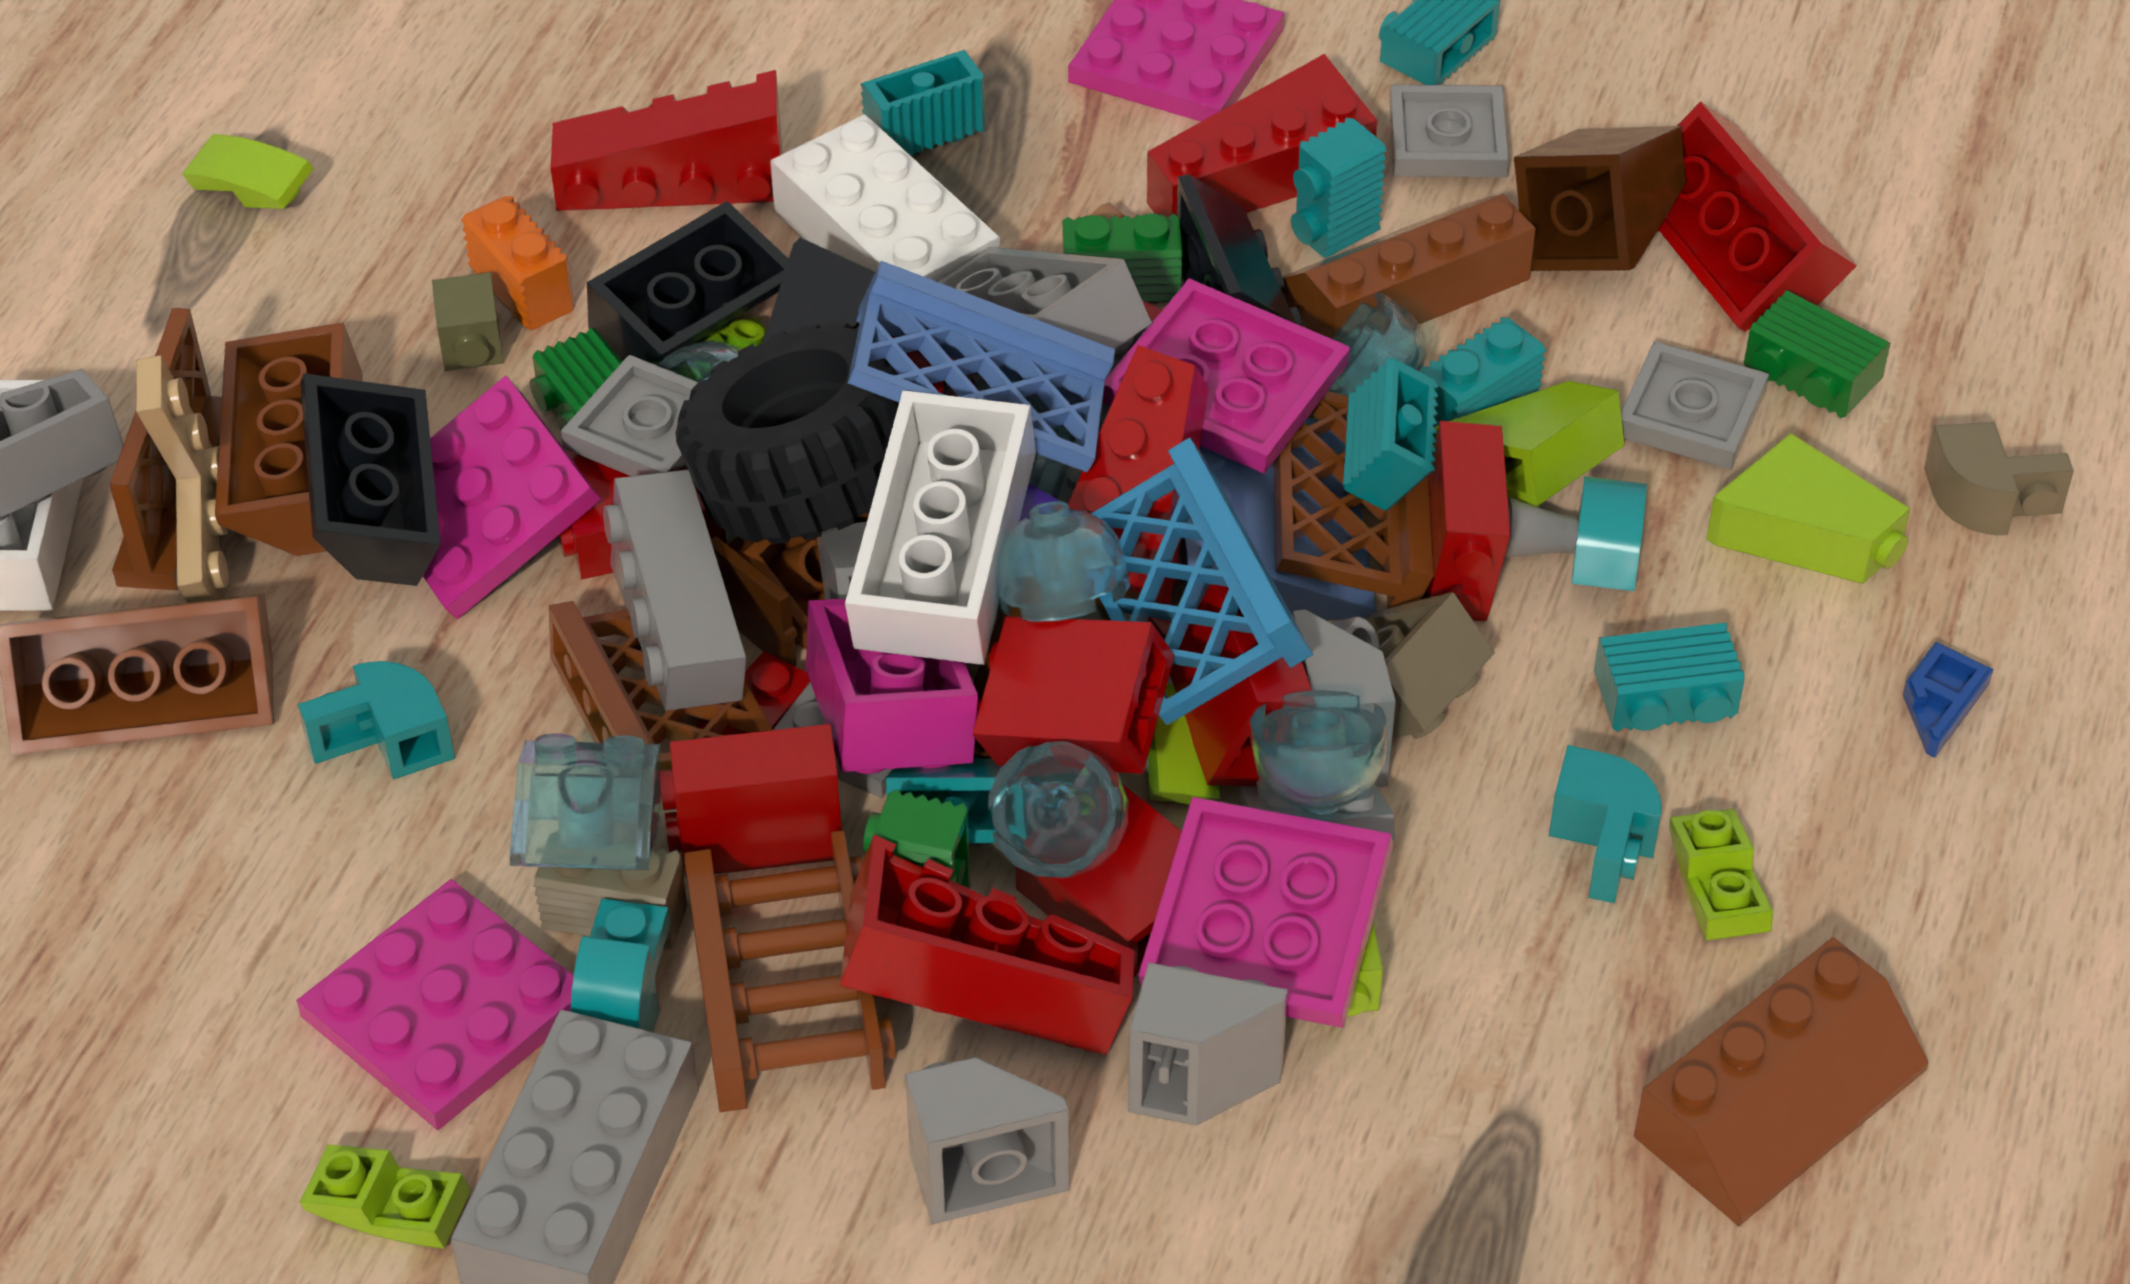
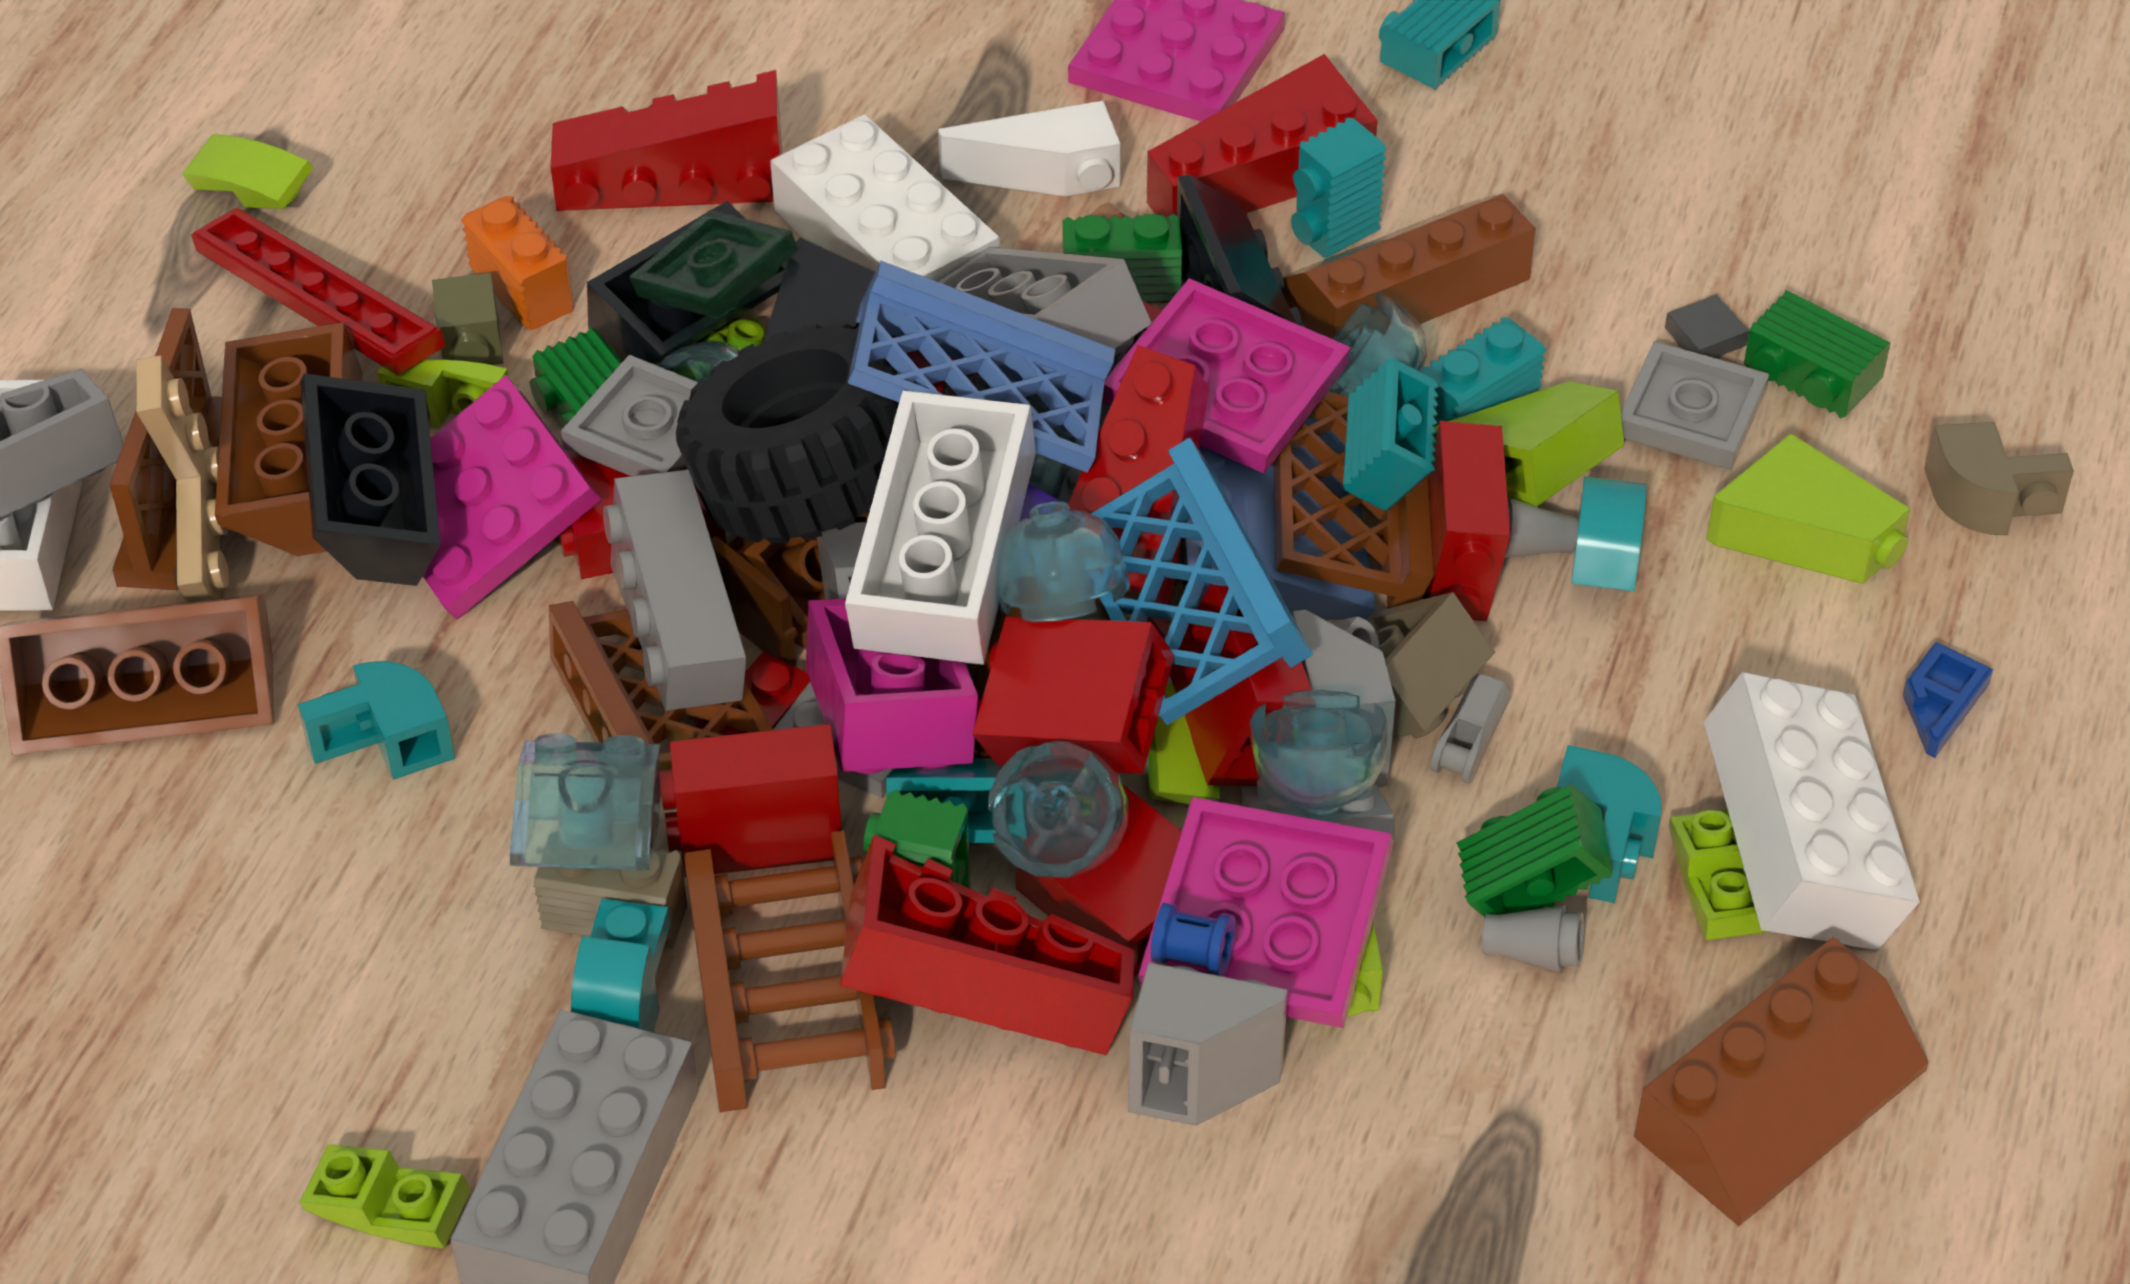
(318, 290): none -> red tile
(441, 1003): dark pink plate -> none
(447, 383): none -> lime slope
(714, 264): none -> clear green plate
(928, 102): teal brick -> none
(984, 1138): light grey slope -> none
(1039, 152): none -> white slope
(1193, 939): none -> blue bush
(1448, 131): light grey plate -> none
(1471, 727): none -> light grey bar
(1535, 854): none -> green brick
(1537, 937): none -> light grey cone
(1599, 195): reddish brown slope -> none
(1669, 676): teal brick -> none
(1707, 328): none -> dark grey tile
(1745, 225): red slope -> none
(1810, 812): none -> white brick

